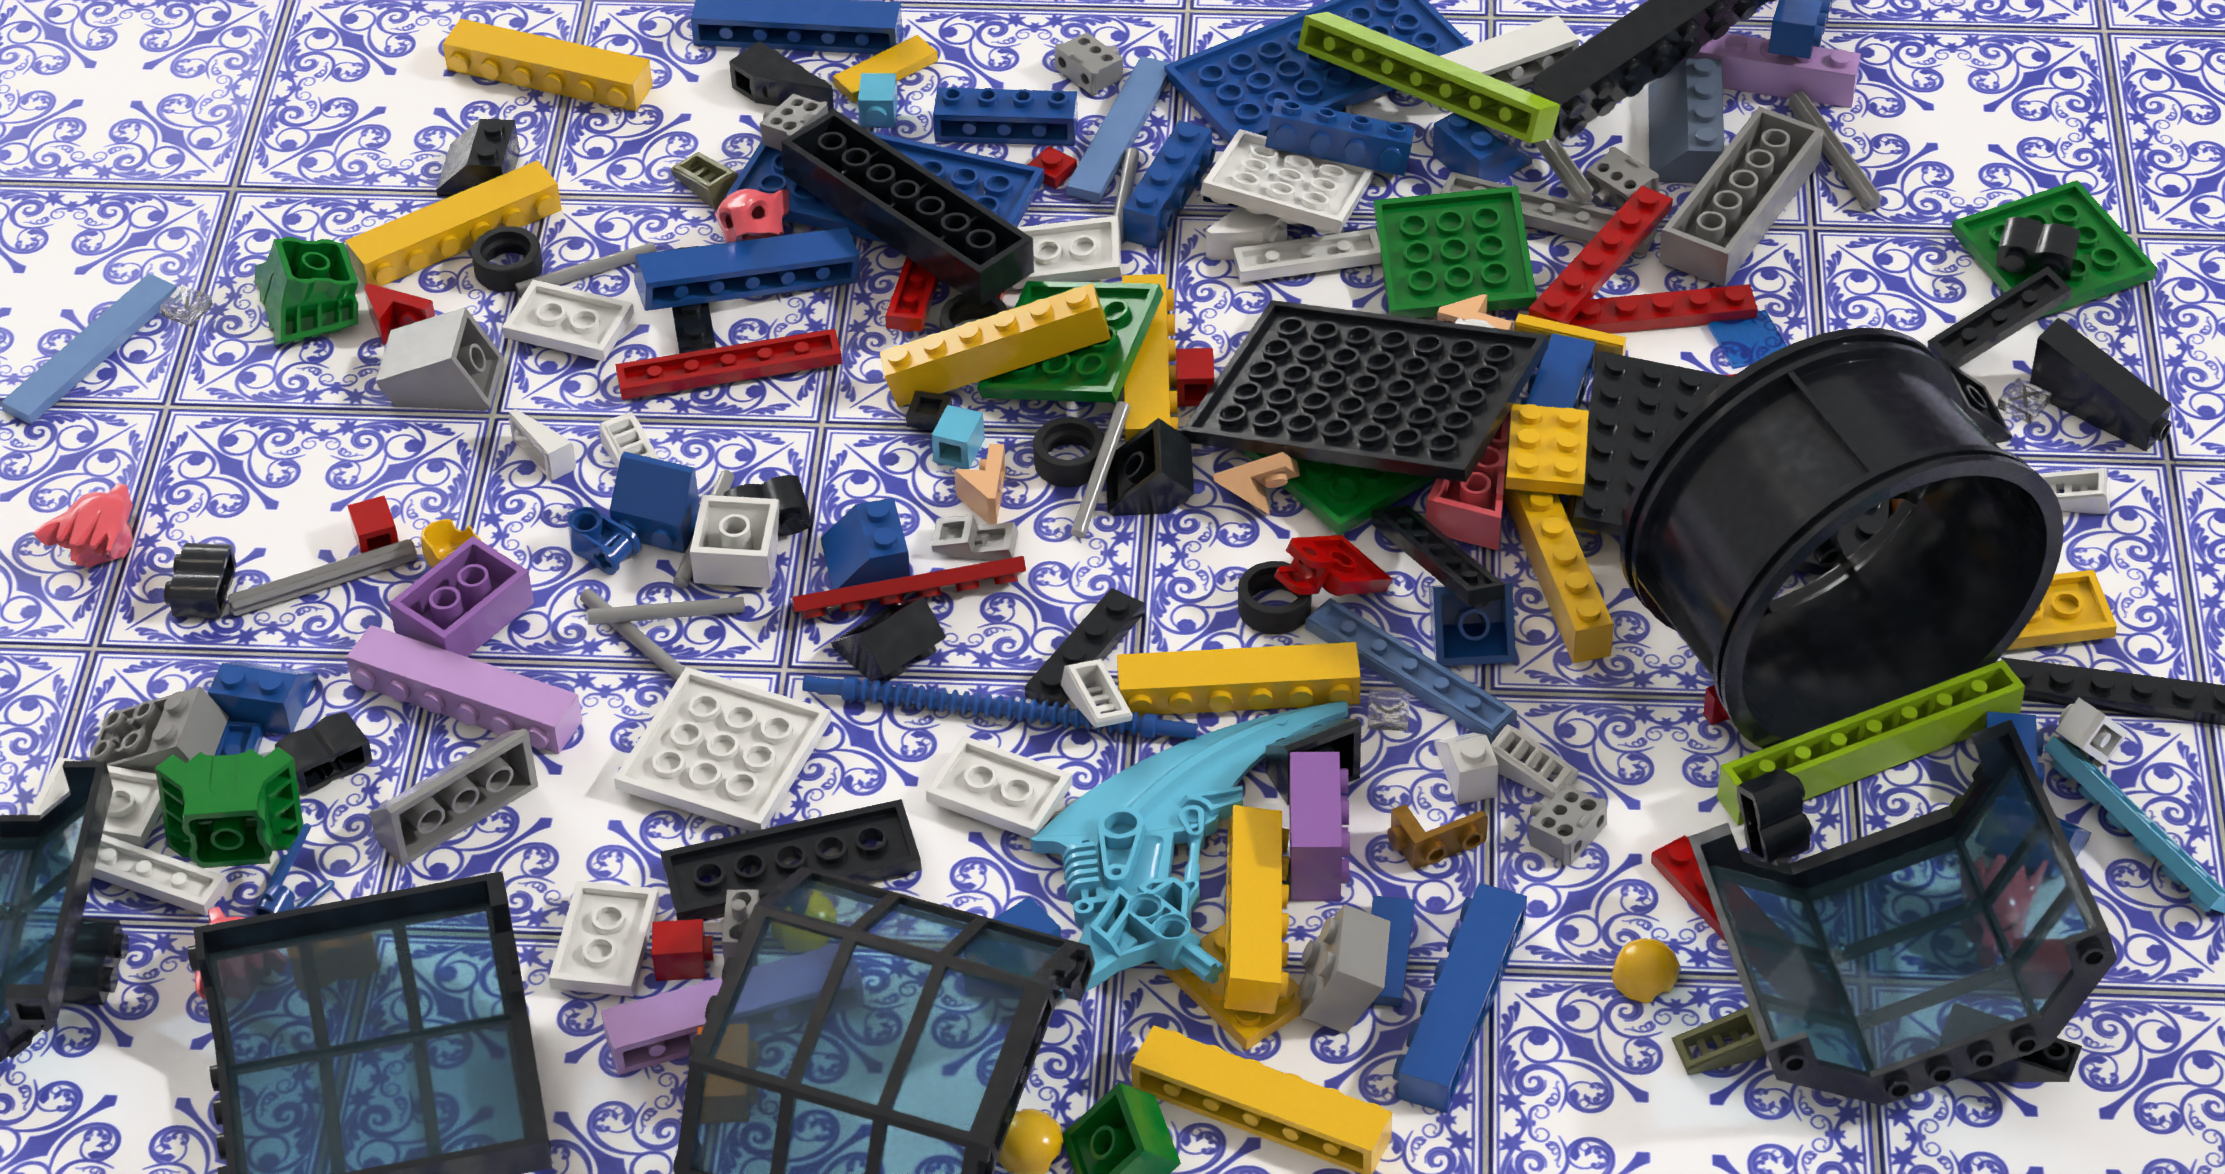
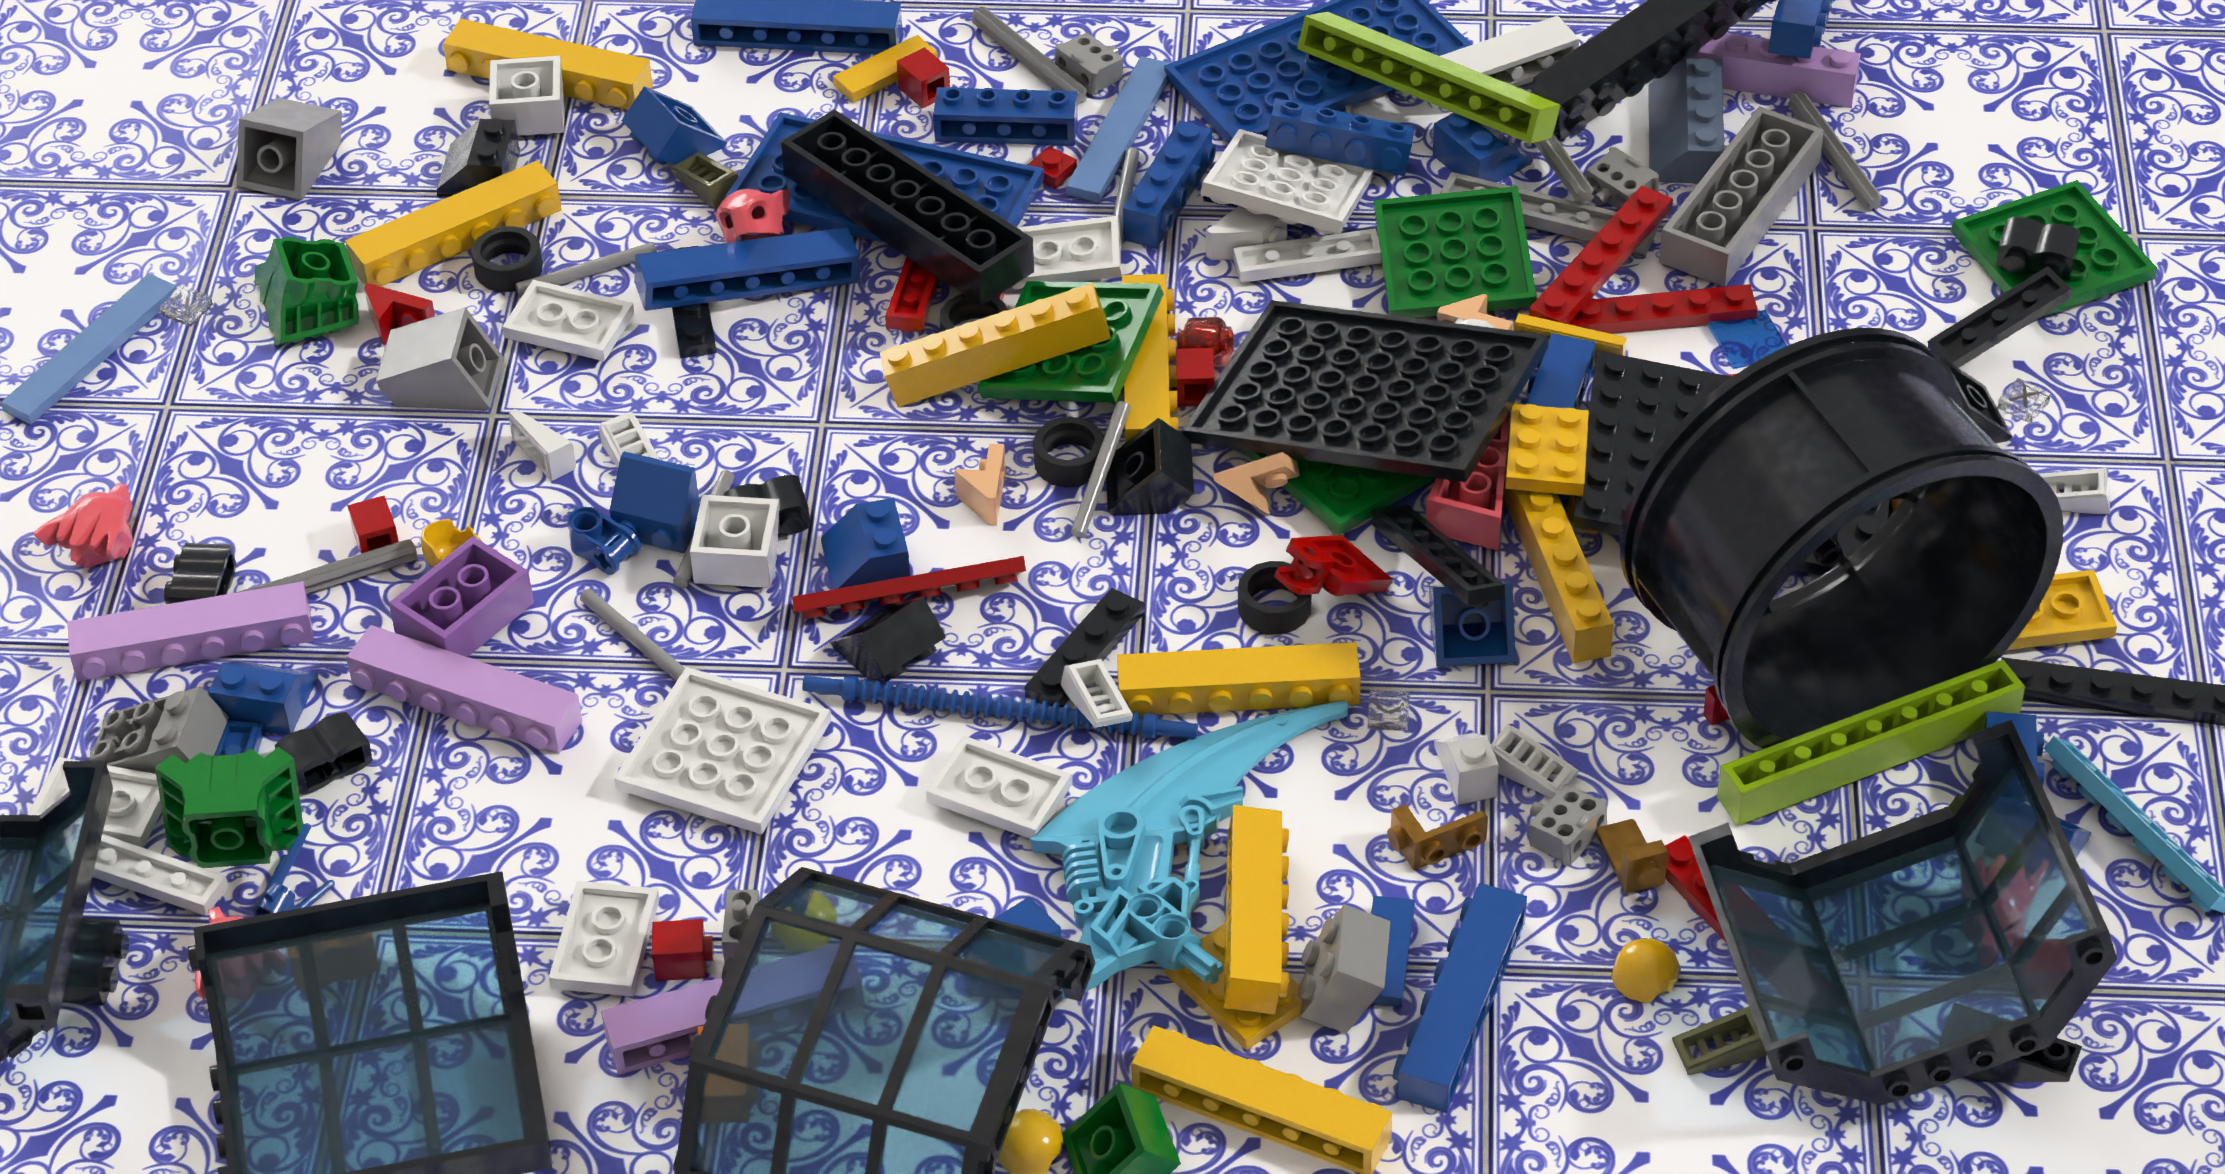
(189, 631): none -> lavender brick
(286, 146): none -> light grey slope
(456, 797): light grey slope -> none
(528, 93): none -> white slope
(665, 610): light grey bar -> none
(670, 128): none -> blue slope
(728, 364): red plate -> none
(772, 78): black slope -> none
(789, 118): light grey piece -> none
(800, 839): black plate -> none
(877, 100): medium azure brick -> none
(921, 75): none -> red brick
(926, 410): black plate -> none
(958, 437): medium azure brick -> none
(966, 540): light grey slope -> none
(1026, 53): none -> light grey axle
(1207, 333): none -> clear red head
(1316, 826): medium lavender brick -> none
(1334, 736): black slope -> none
(1412, 670): medium blue tile -> none
(1631, 857): none -> pearl gold bracket
(1774, 816): black brick -> none
(2091, 730): white slope -> none
(2097, 387): black slope -> none

